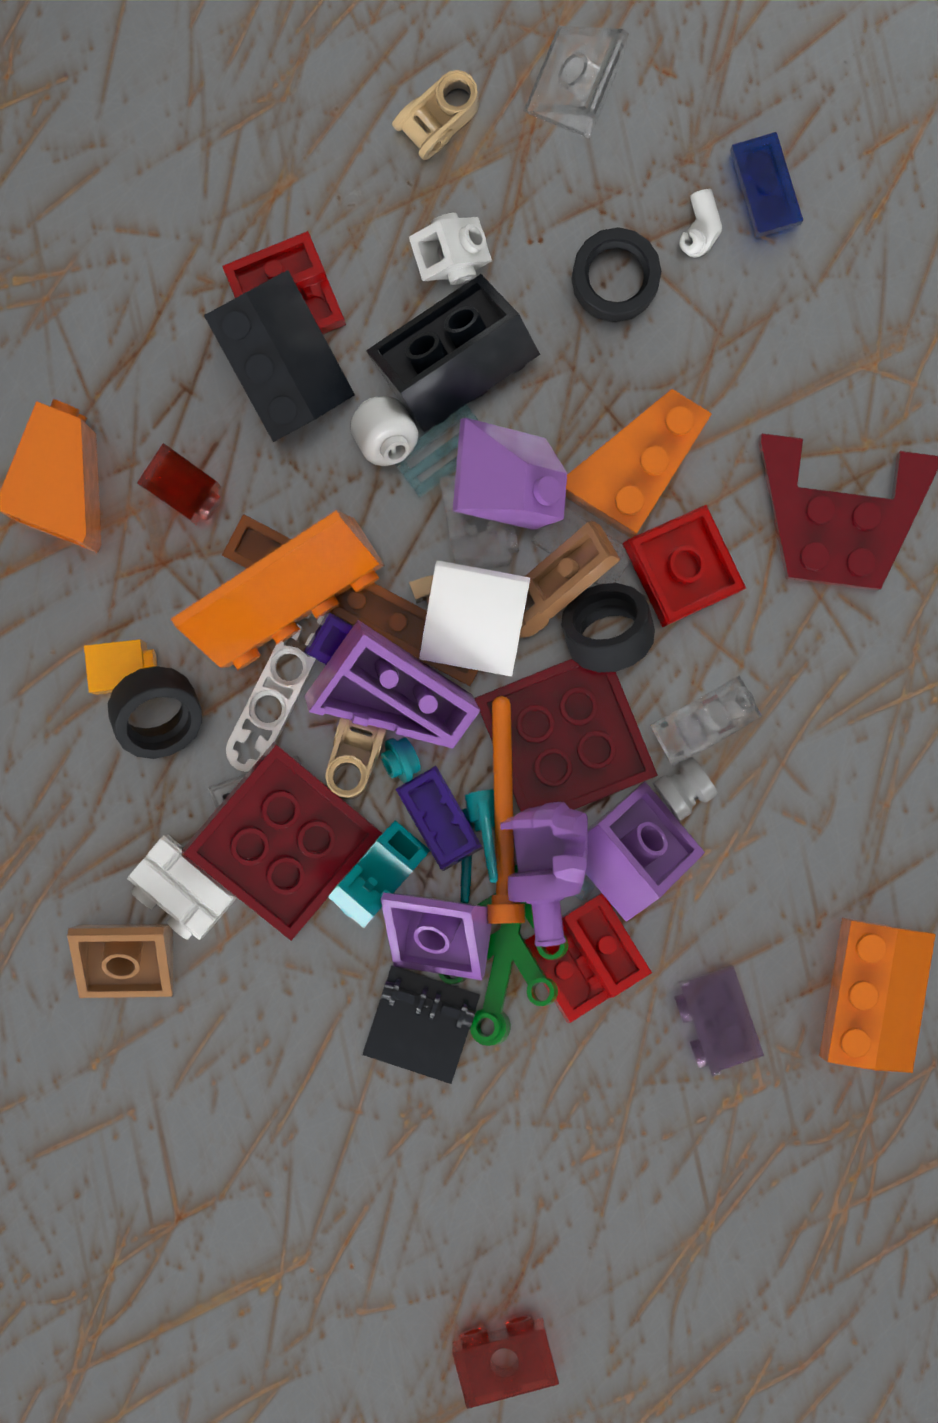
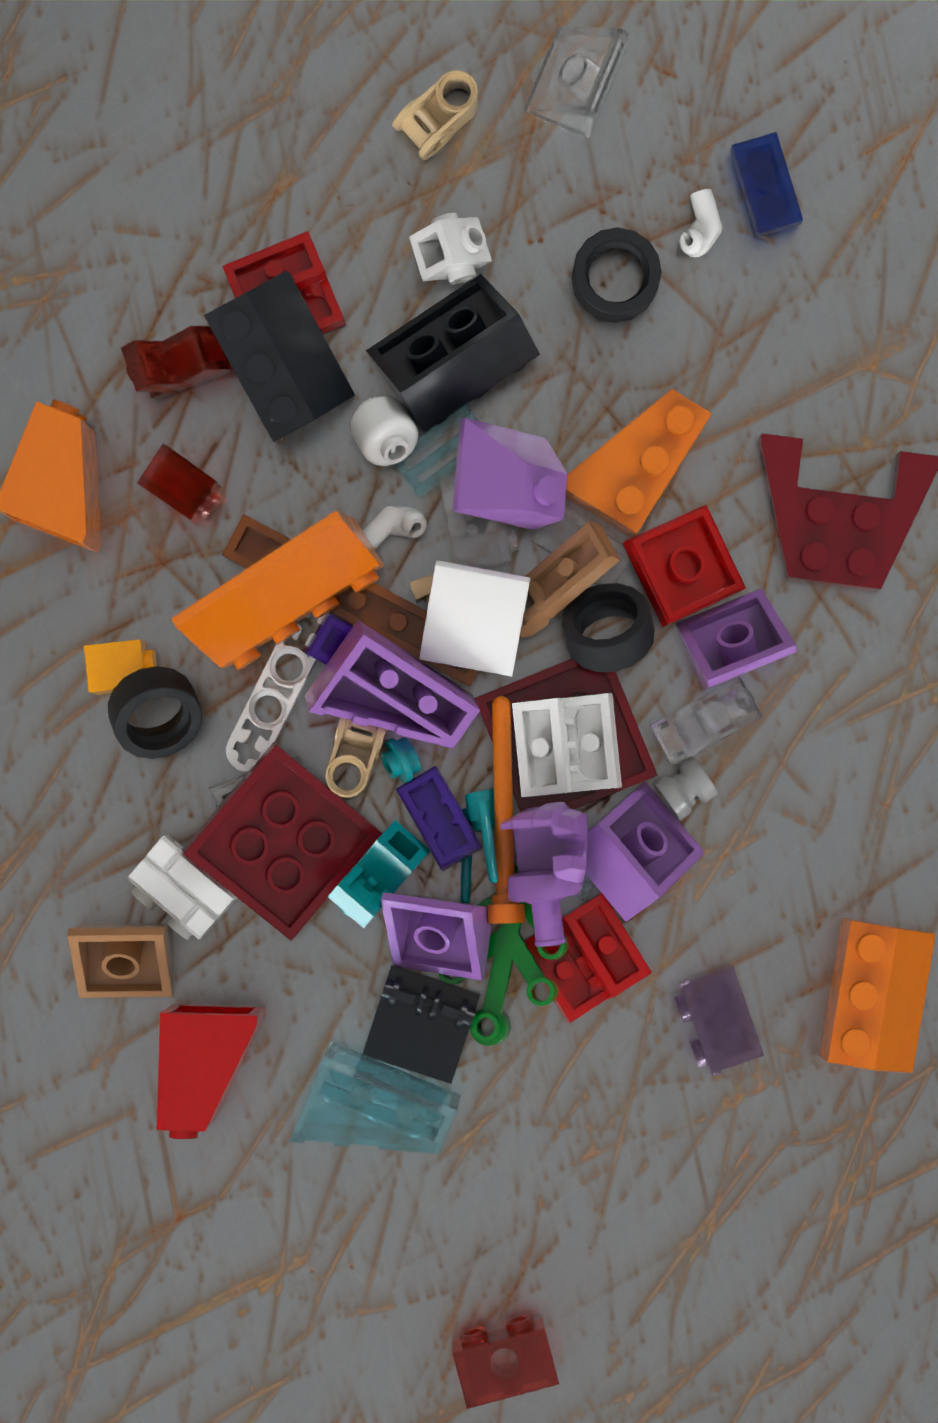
(177, 363): none -> clear red brick
(199, 1062): none -> red slope
(374, 1105): none -> clear light blue wedge
(395, 522): none -> white arm
(566, 745): none -> white slope
(734, 638): none -> medium lavender slope

